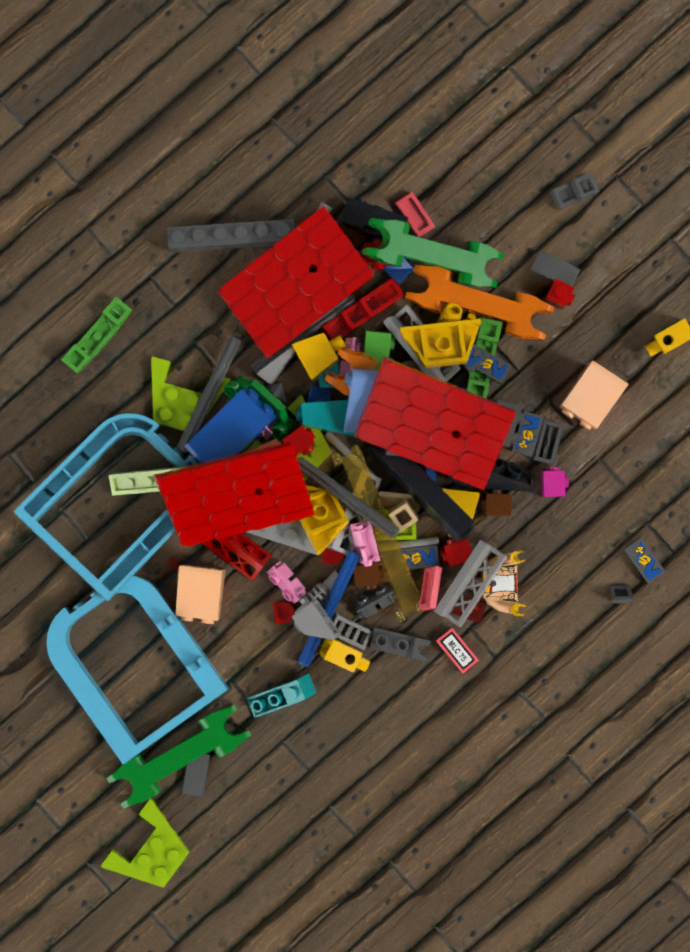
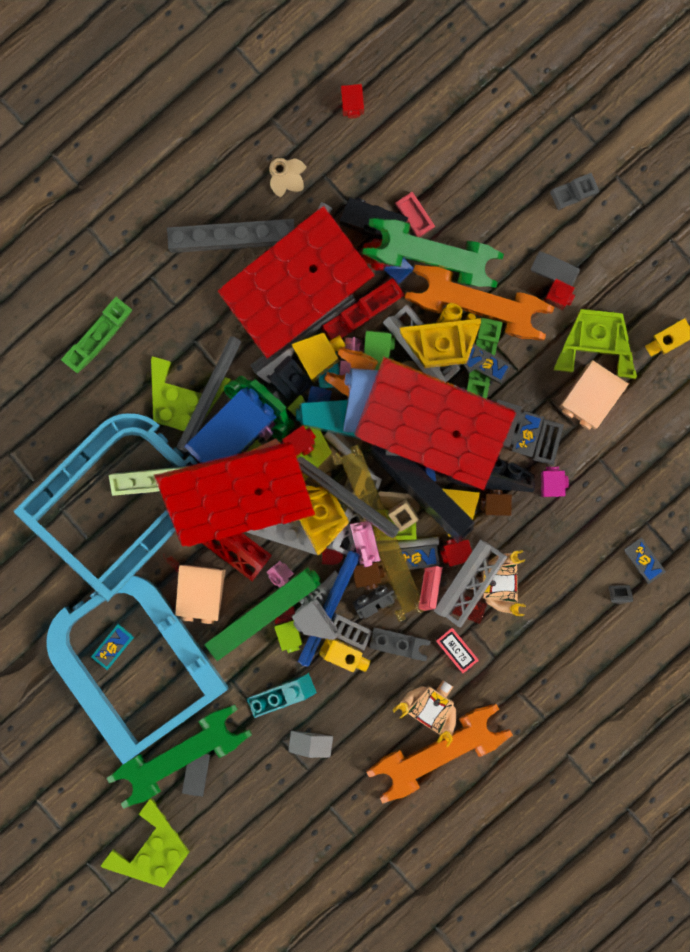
(112, 646): none -> tile
(263, 613): none -> green brick
(288, 178): none -> tan plate
(288, 636): none -> lime brick
(290, 379): none -> black plate
(310, 744): none -> light grey slope
(352, 100): none -> red brick
(407, 769): none -> orange piece
(431, 709): none -> torso
(598, 333): none -> lime wing

